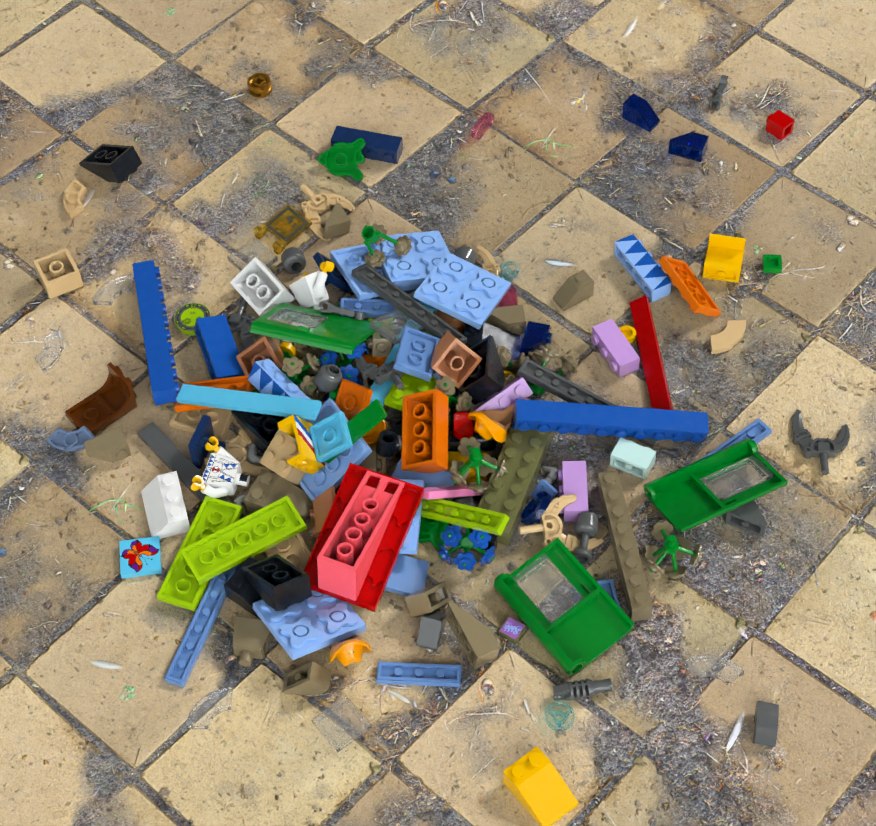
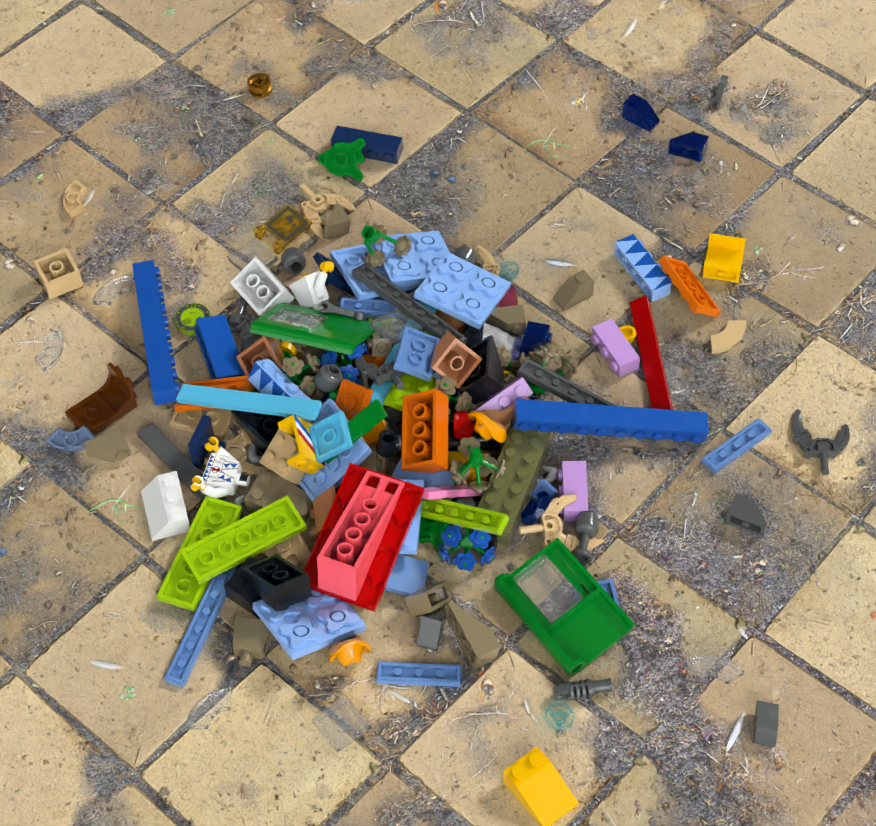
(112, 162): black slope -> none
(140, 557): medium azure tile -> none
(307, 680): dark tan slope -> none
(482, 125): clear pink tile -> none
(512, 630): tile -> none
(624, 546): dark tan brick -> none
(632, 458): light aqua brick -> none
(675, 547): dark tan plant -> none
(713, 485): green piece -> none
(772, 263): green plate -> none
(779, 125): red brick -> none

